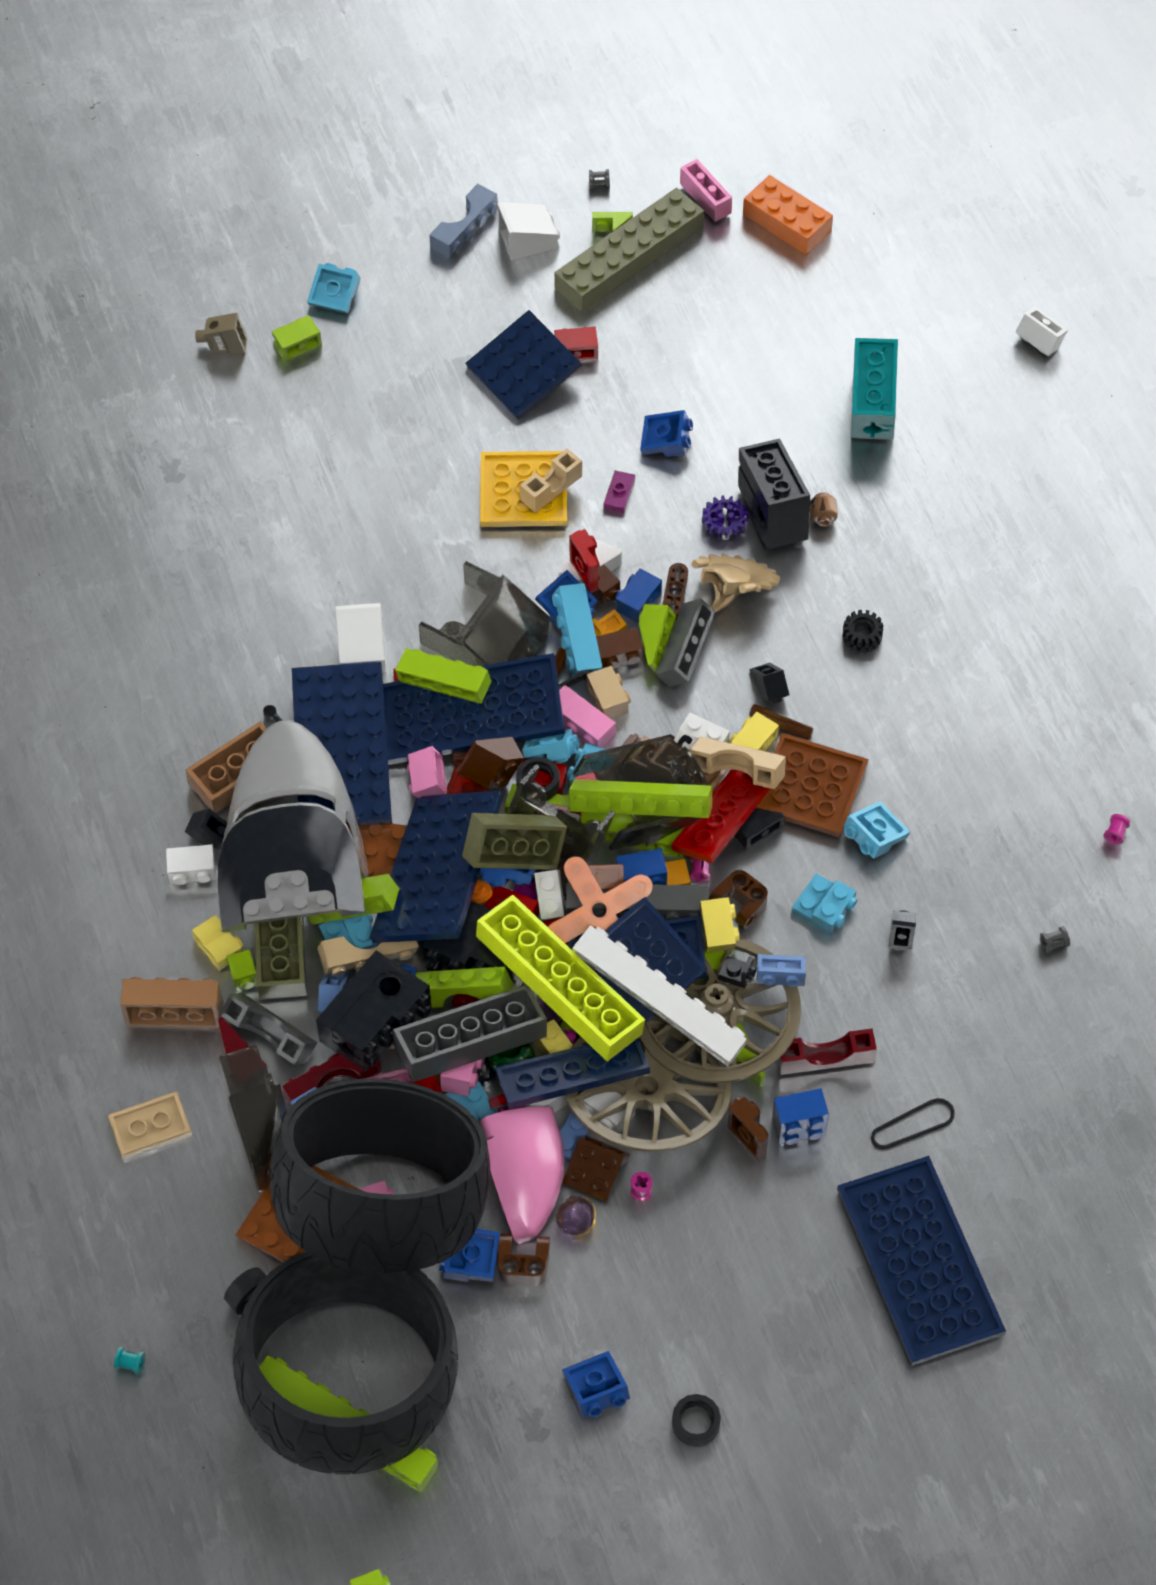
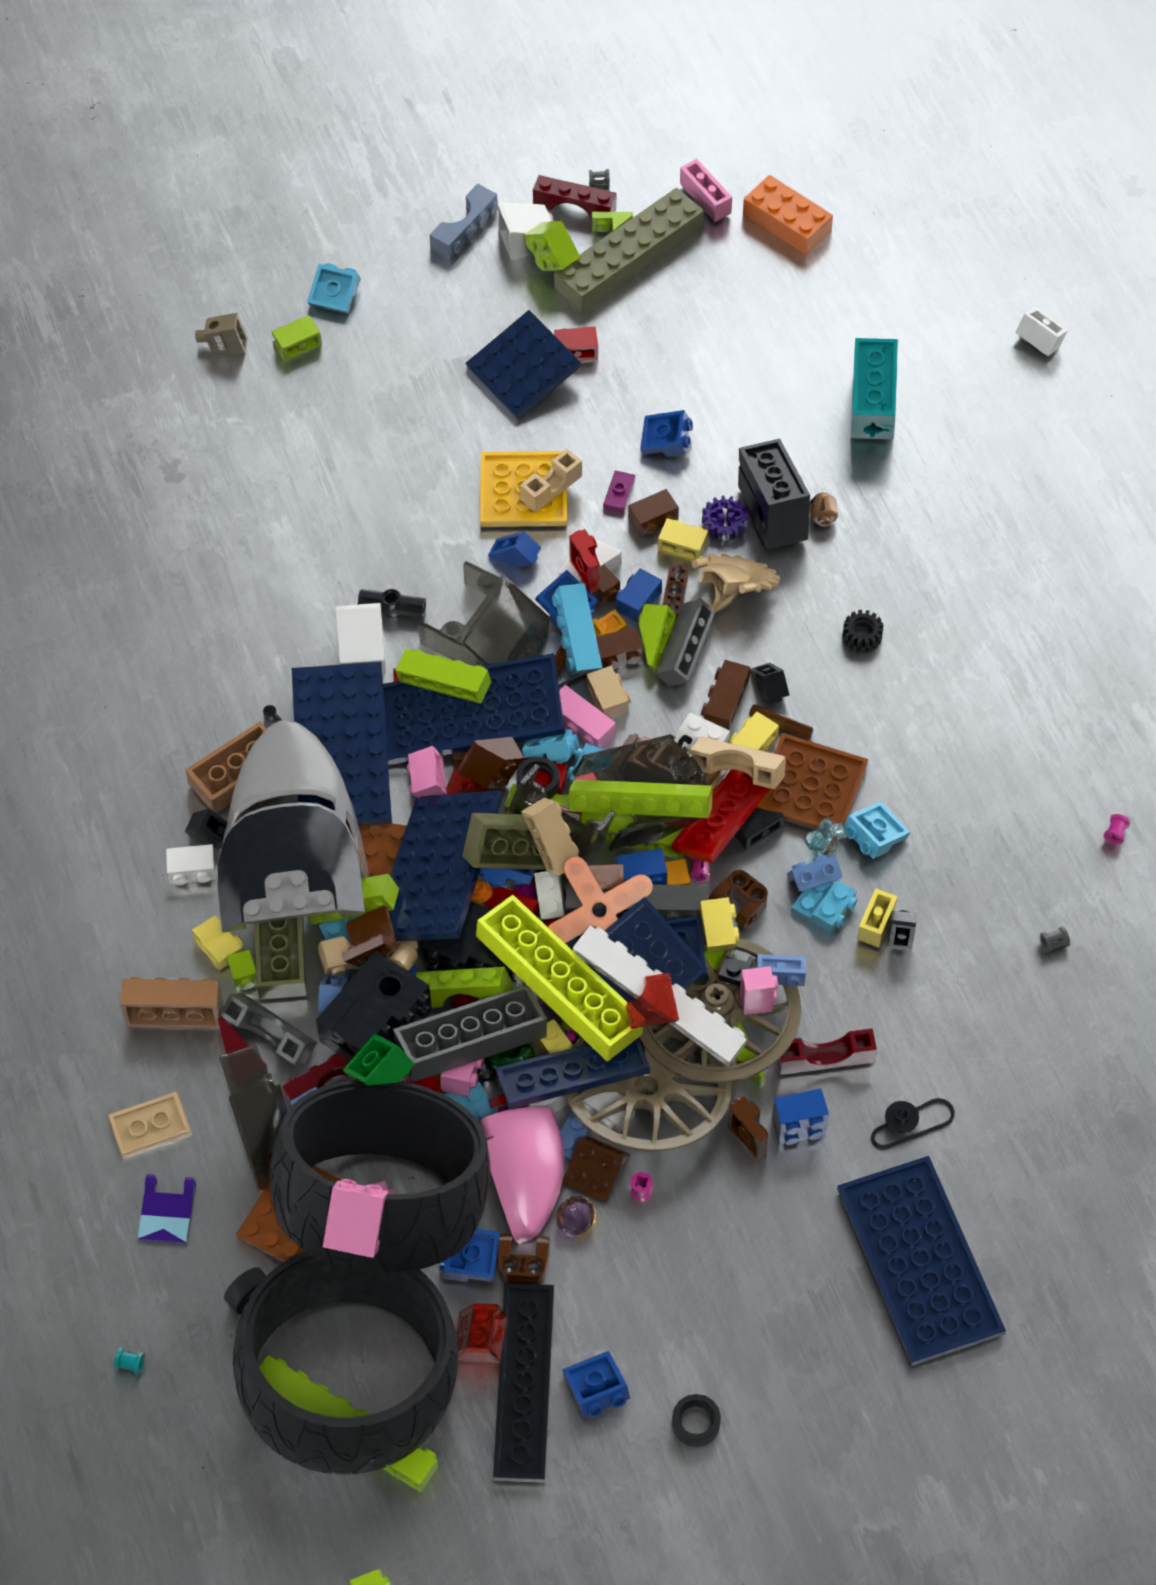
(166, 1215): none -> dark purple flag
(355, 1218): none -> bright pink panel
(370, 933): none -> reddish brown bracket
(379, 1063): none -> green slope
(401, 604): none -> black piece
(404, 956): none -> tan brick
(481, 1333): none -> clear red slope
(515, 550): none -> blue slope
(524, 1384): none -> black plate
(550, 834): none -> tan brick
(551, 246): none -> lime brick
(553, 192): none -> dark red arch
(651, 512): none -> reddish brown brick
(655, 1004): none -> clear red tile
(682, 540): none -> light yellow brick
(726, 694): none -> reddish brown brick
(758, 990): none -> bright pink piece
(815, 874): none -> medium blue bracket
(825, 837): none -> clear light blue hips
(877, 917): none -> light yellow brick
(902, 1117): none -> black piece

